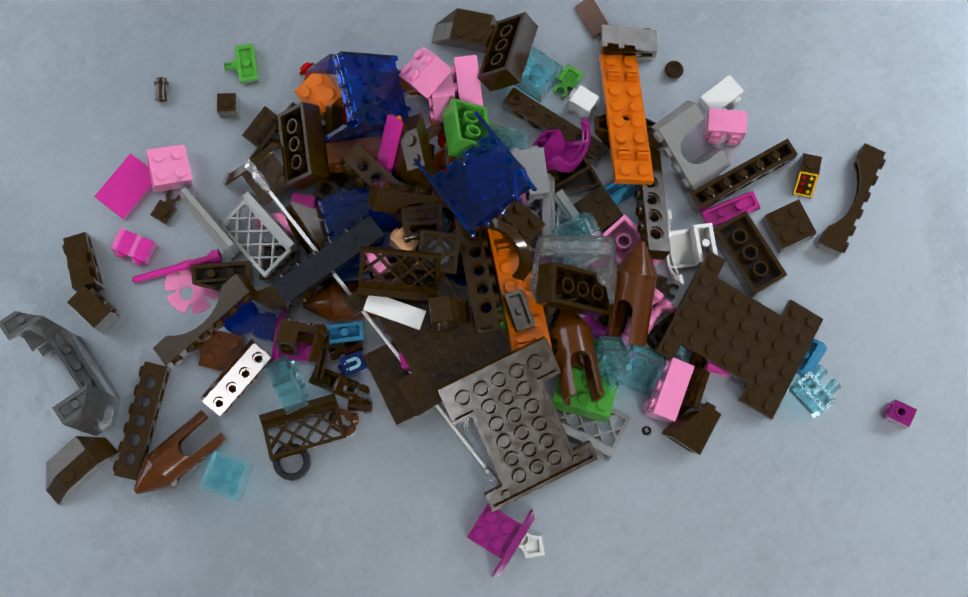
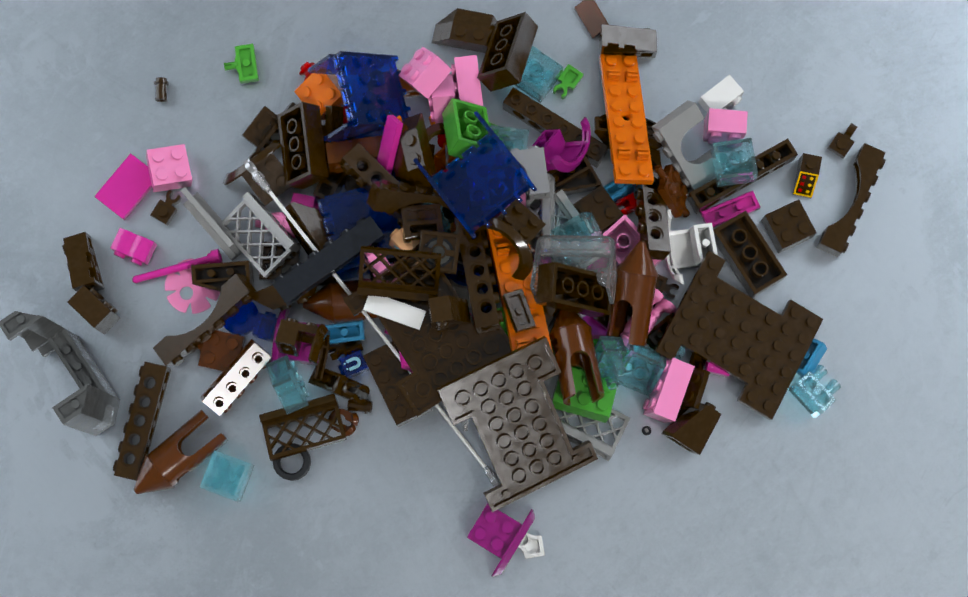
(76, 464): dark brown wedge -> none
(228, 105): dark brown brick -> none
(582, 103): white brick -> none
(629, 204): none -> red piece
(672, 190): none -> reddish brown plate
(674, 70): dark brown plate -> none
(734, 162): none -> clear light blue brick
(842, 143): none -> dark brown plate
(899, 413): magenta brick -> none

